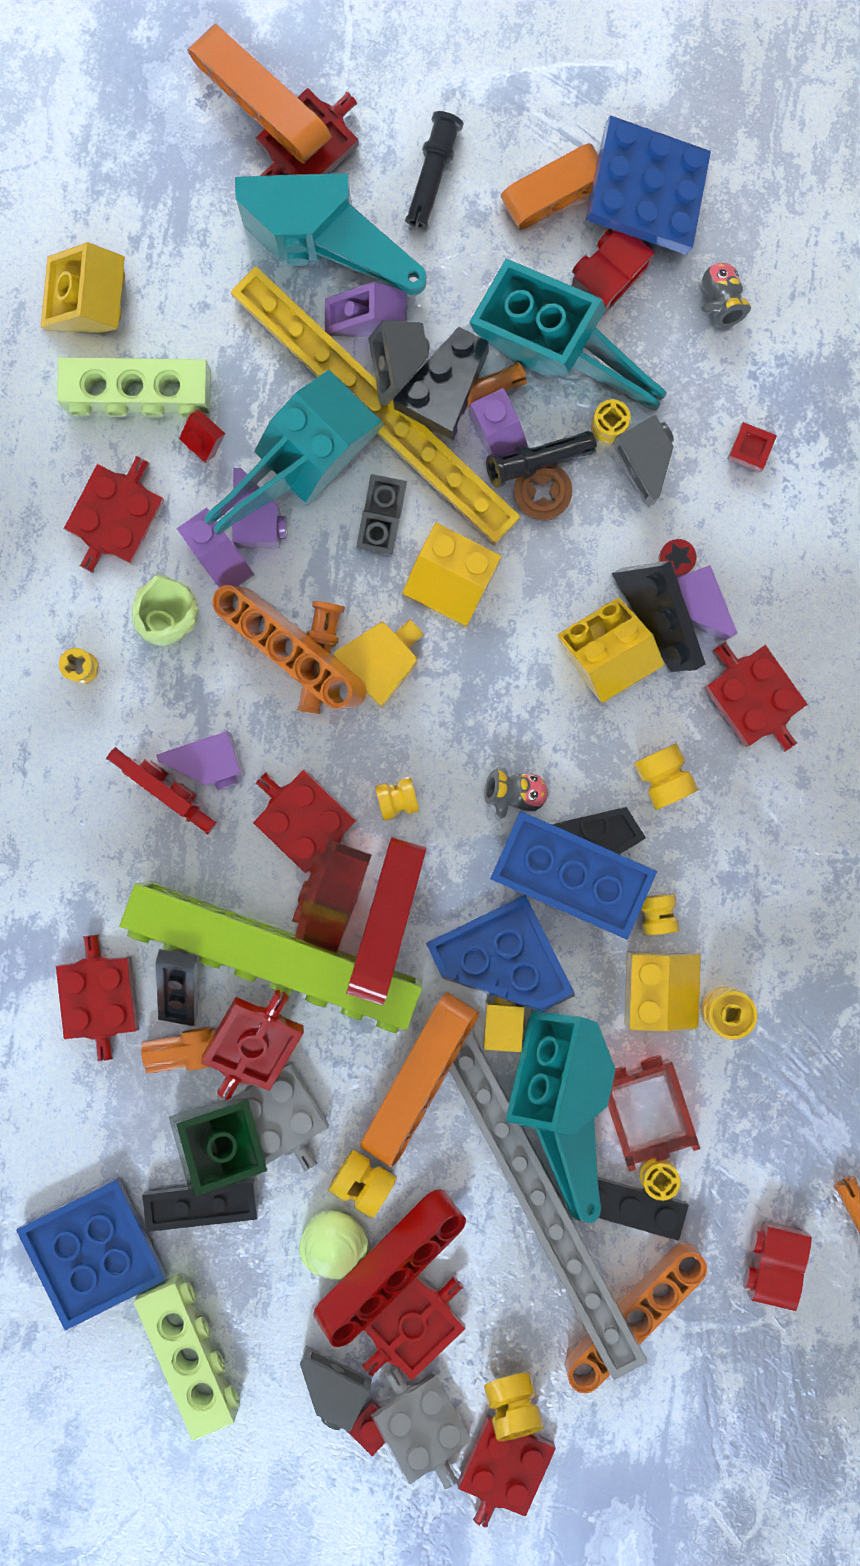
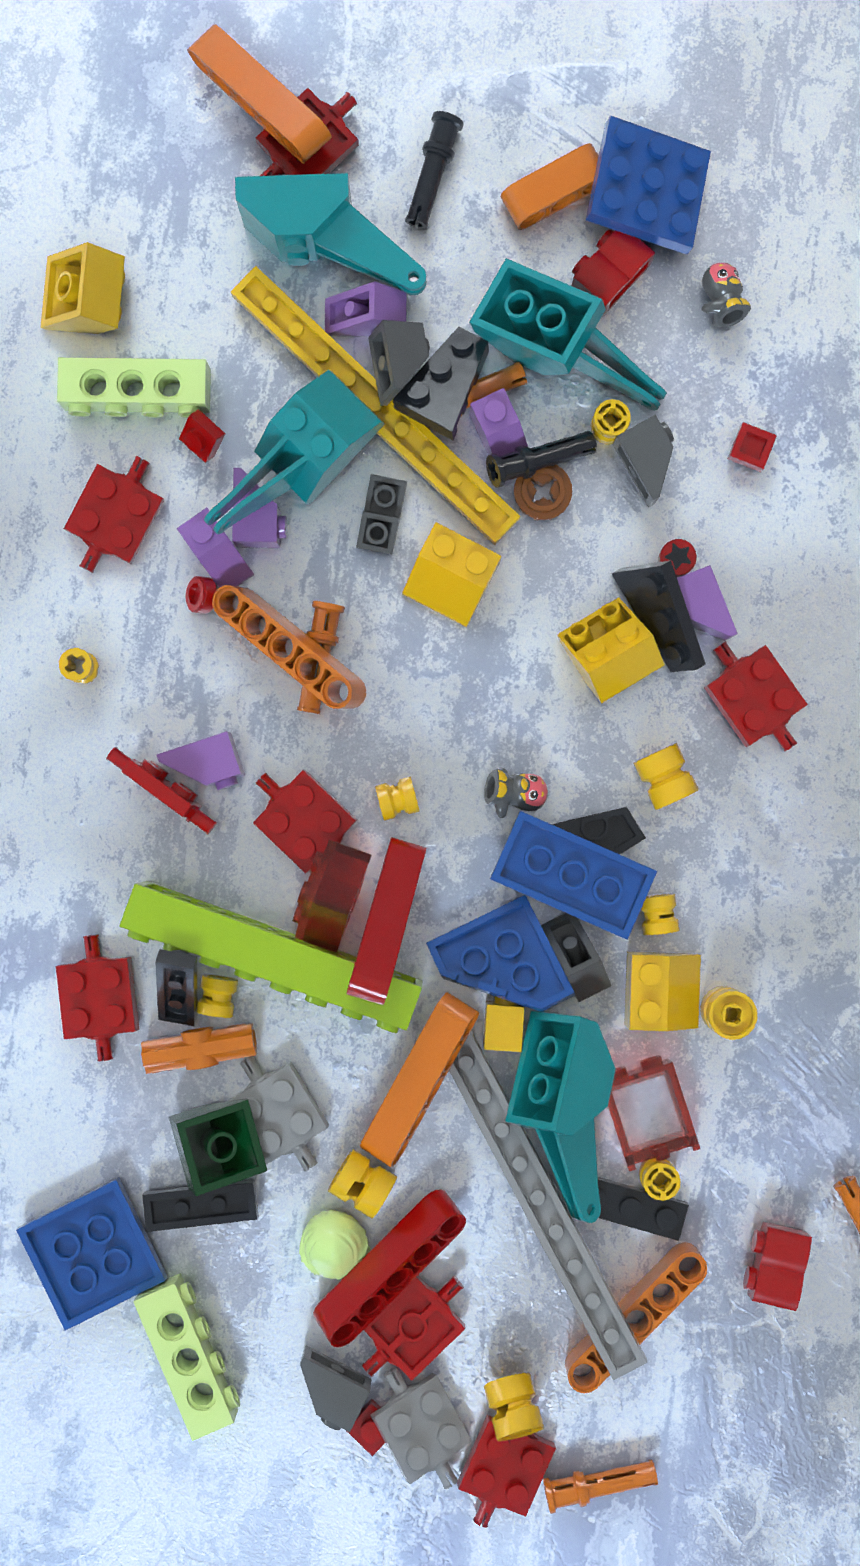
(164, 611): yellowish green hair -> none
(200, 594): none -> red tile
(217, 996): none -> yellow wheel
(252, 1044): red plate -> none
(382, 658): yellow torso -> none
(576, 956): none -> dark grey slope
(581, 1487): none -> orange pin

